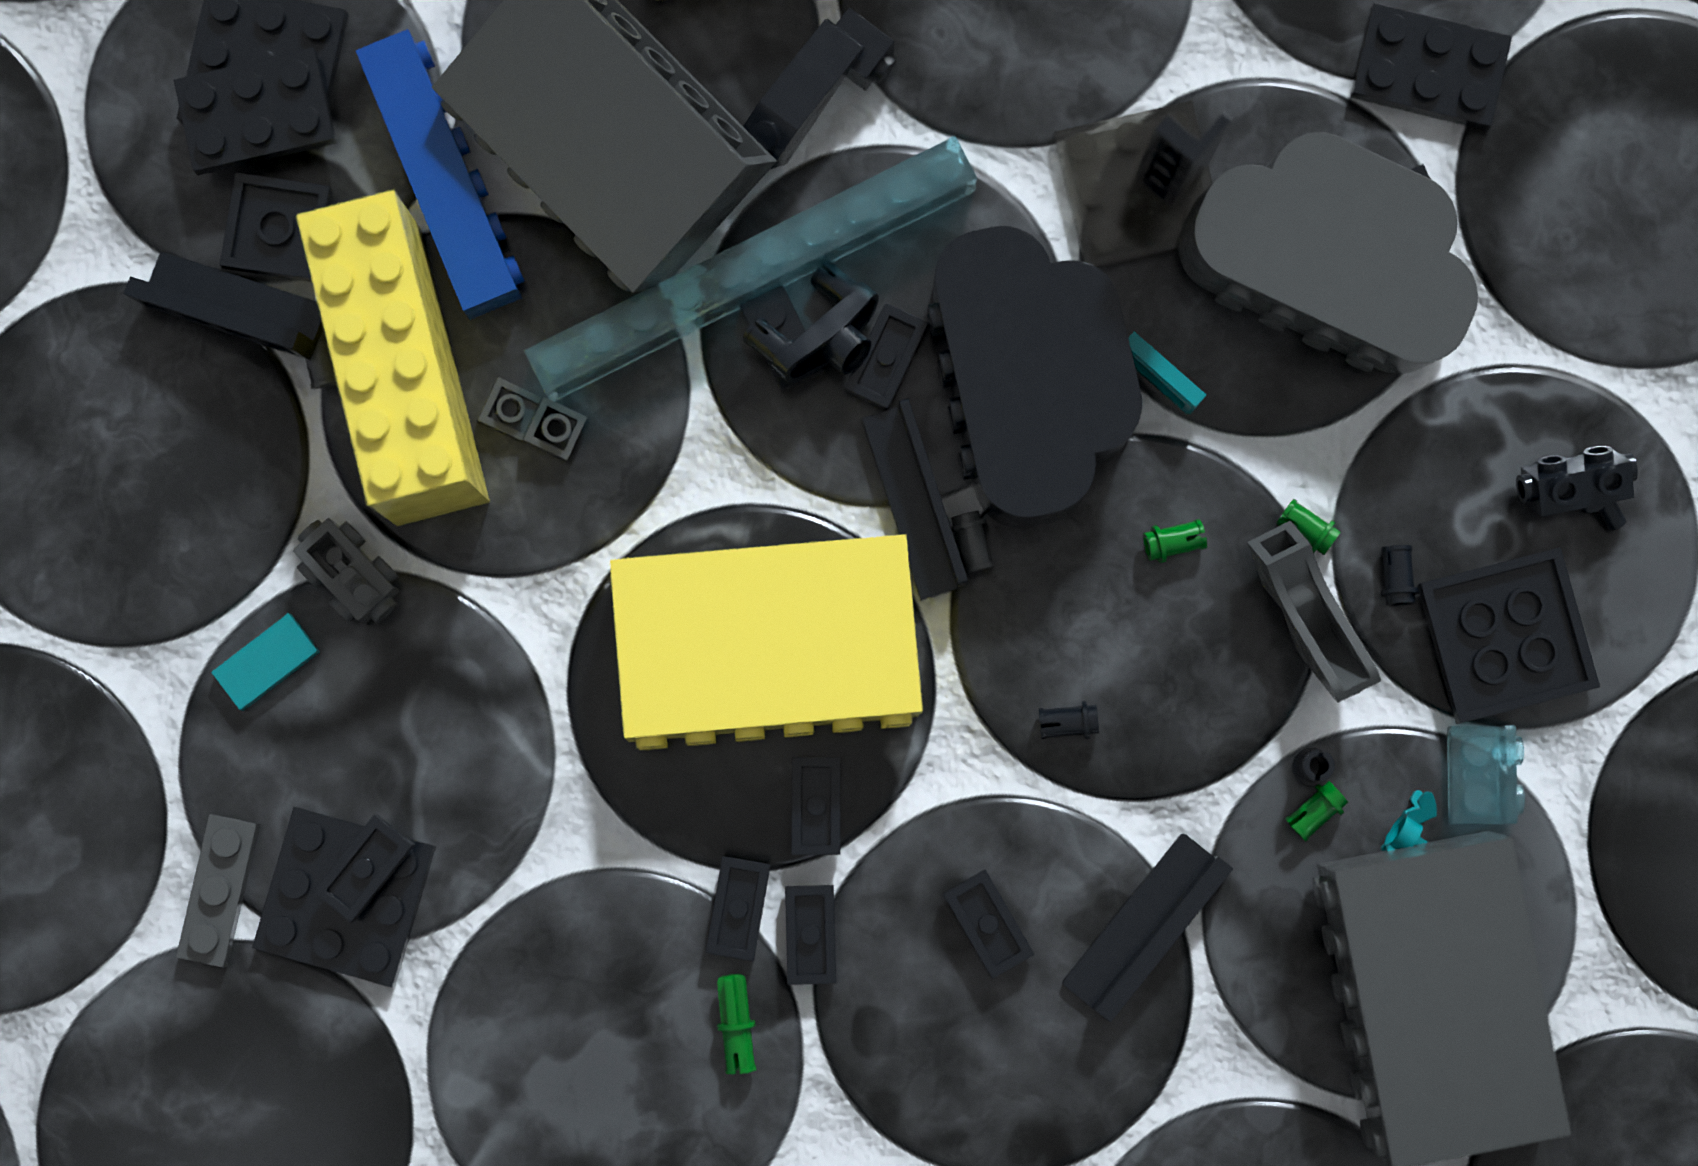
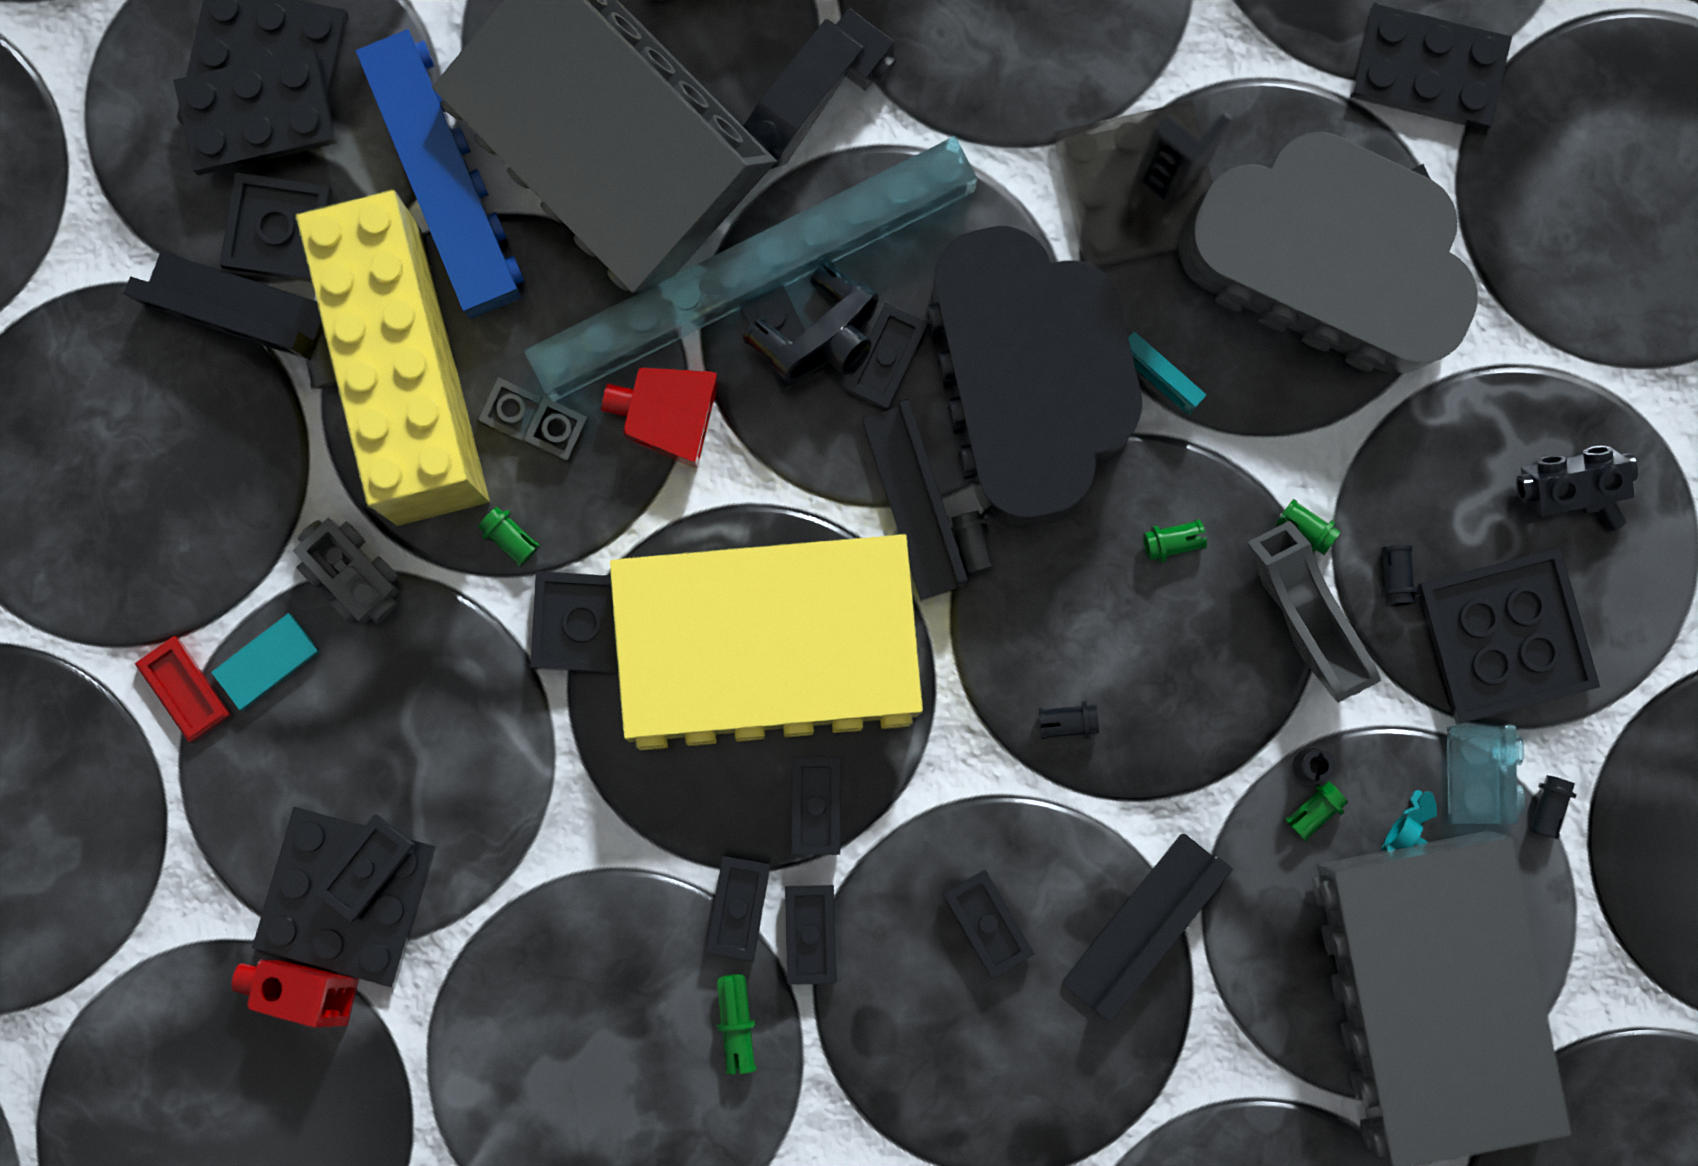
(183, 689): none -> red tile
(218, 890): dark grey plate -> none
(297, 992): none -> red torso
(508, 536): none -> green pin
(573, 623): none -> black plate
(666, 411): none -> red torso
(1552, 806): none -> black pin

